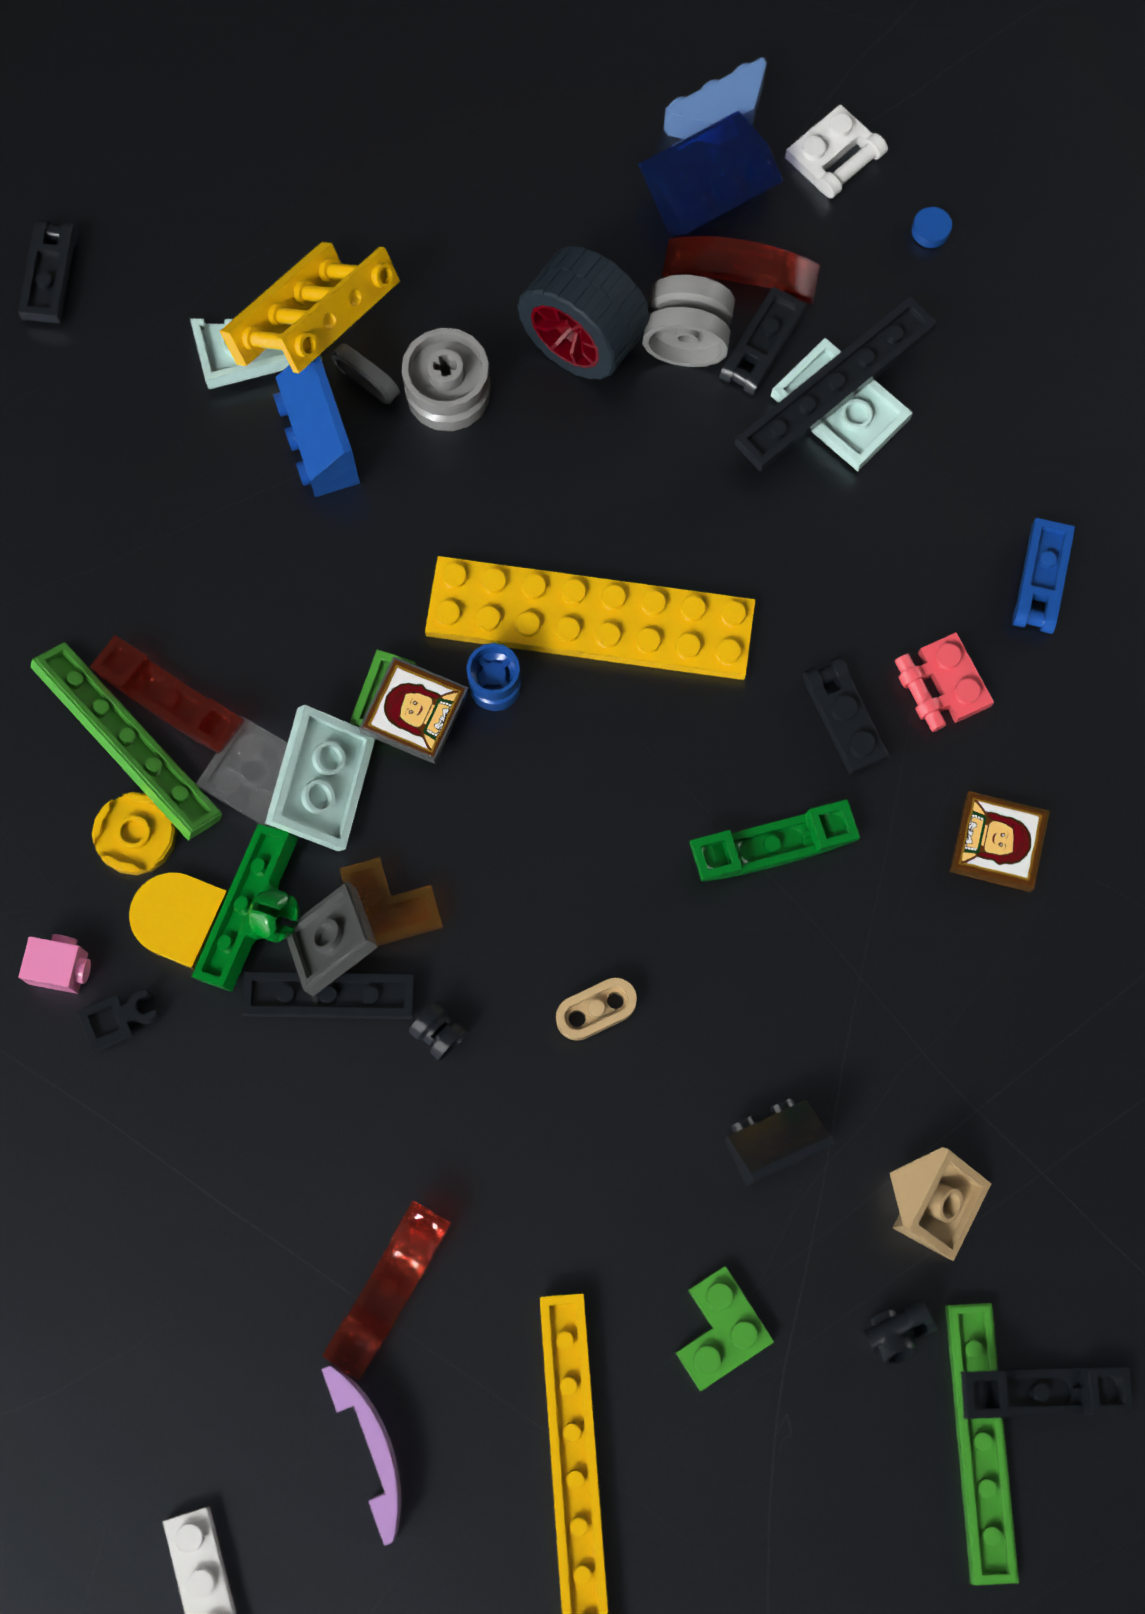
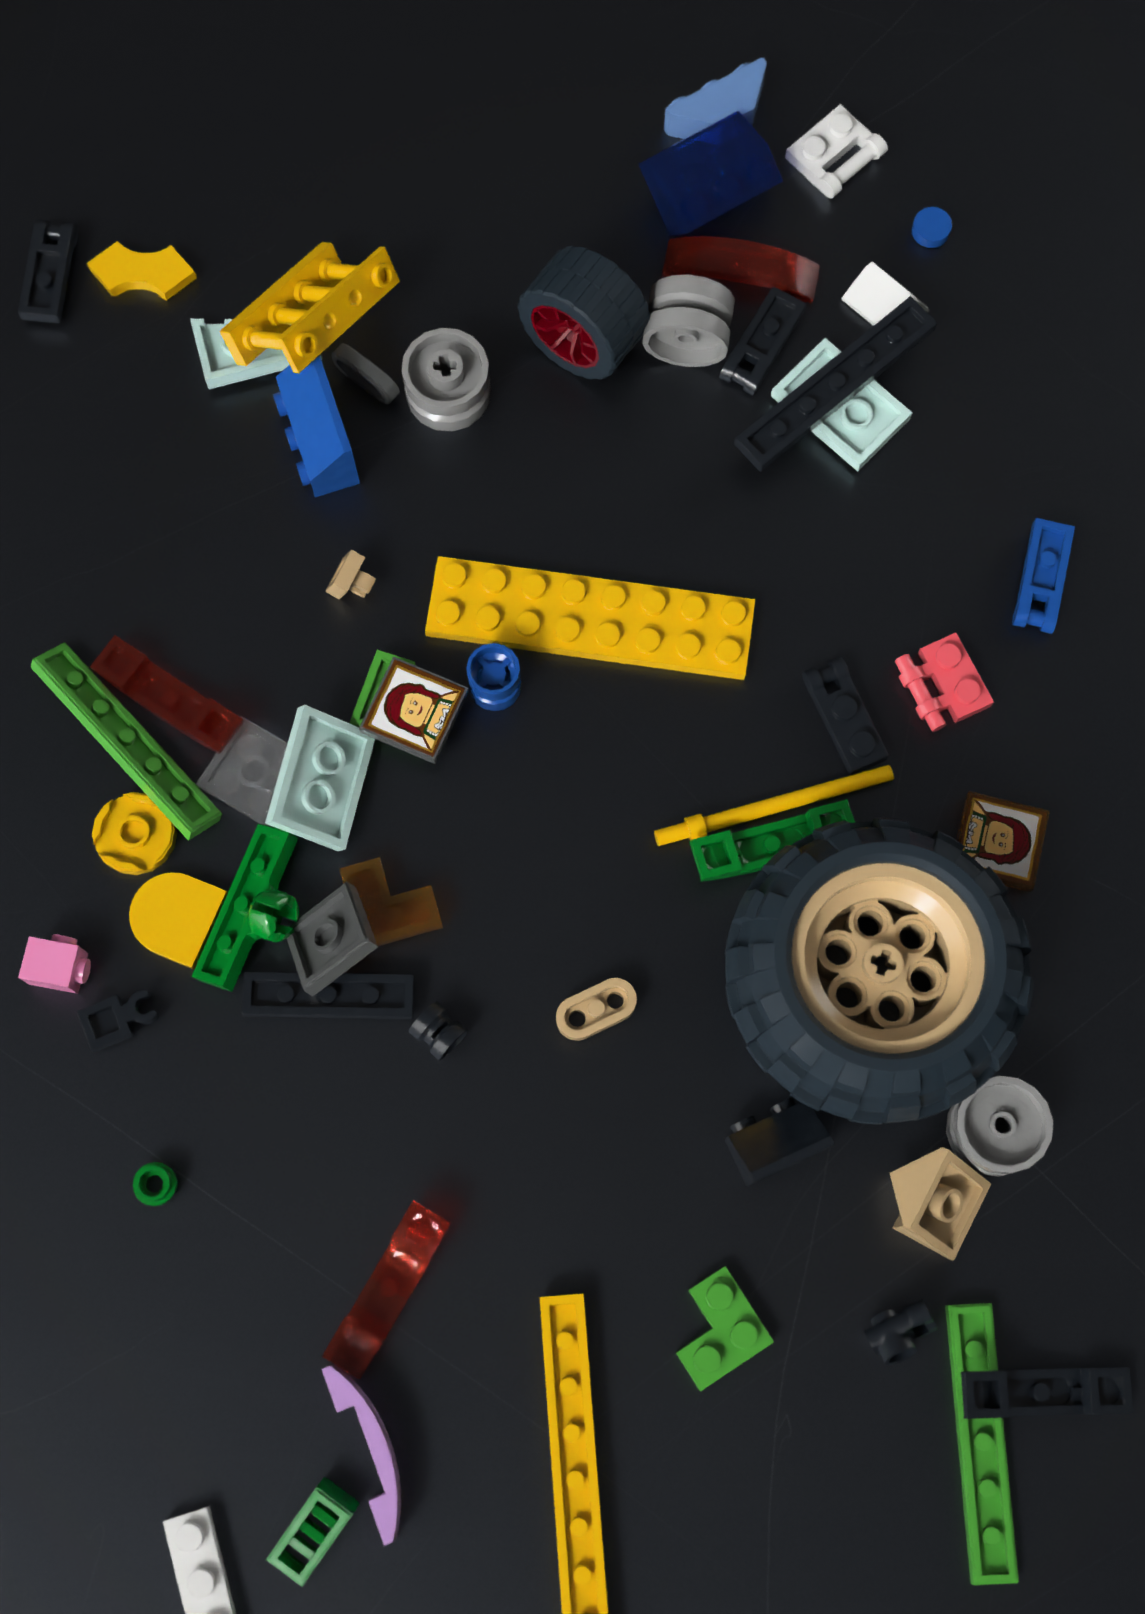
(128, 270): none -> yellow tile
(142, 1180): none -> green plate
(337, 1501): none -> green slope
(350, 577): none -> tan tile
(698, 826): none -> yellow bar
(852, 1057): none -> black wheel
(876, 294): none -> white slope
(1025, 1123): none -> light grey wheel

